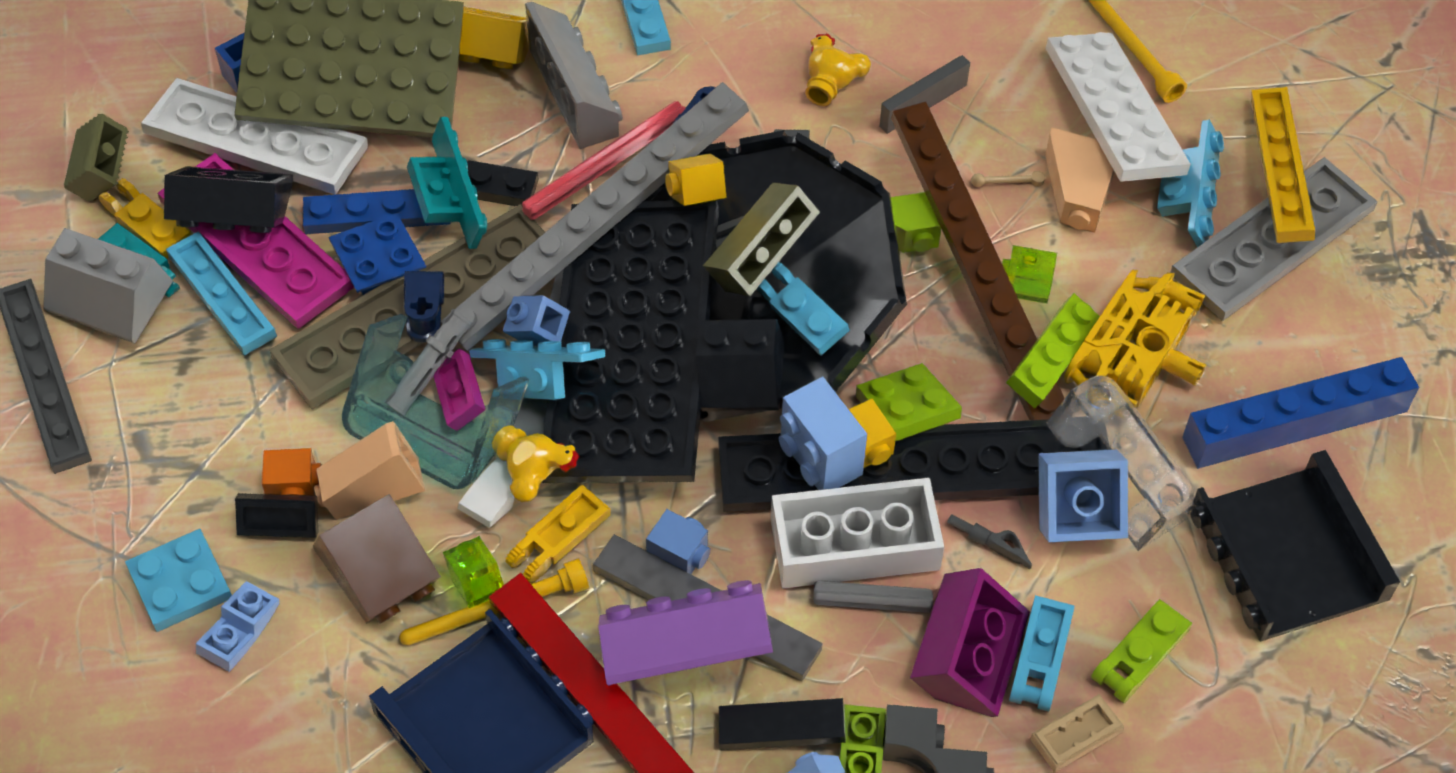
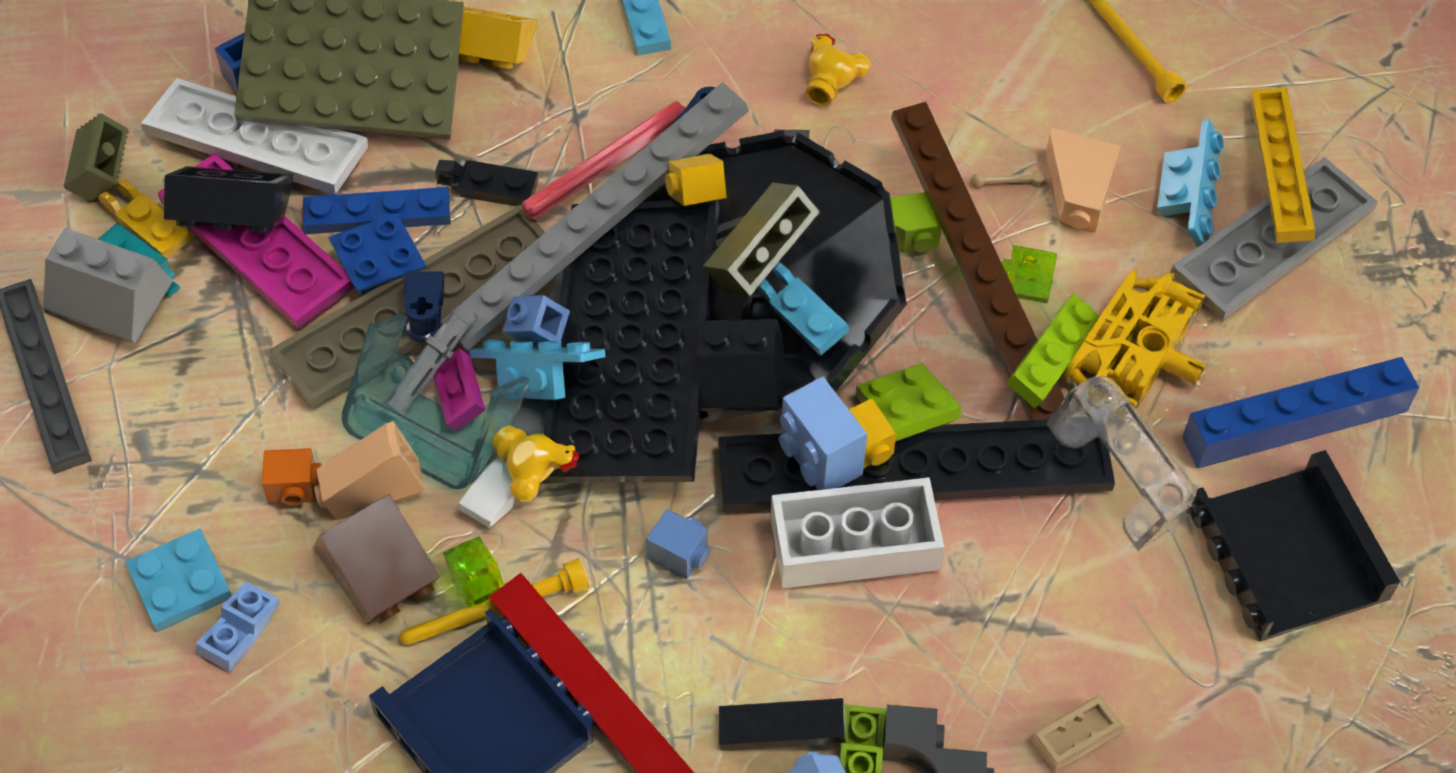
(221, 293): medium azure plate -> none
(276, 515): black tile -> none
(445, 186): teal bracket -> none
(559, 532): yellow hinge -> none
(572, 76): light grey slope -> none
(656, 578): flat silver tile -> none
(684, 632): medium lavender slope -> none
(873, 596): light grey axle -> none
(929, 89): dark grey tile -> none
(970, 642): magenta slope -> none
(993, 540): dark grey hand -> none
(1042, 652): medium azure plate -> none
(1083, 495): light blue brick -> none
(1117, 107): white plate -> none
(1142, 650): lime plate -> none

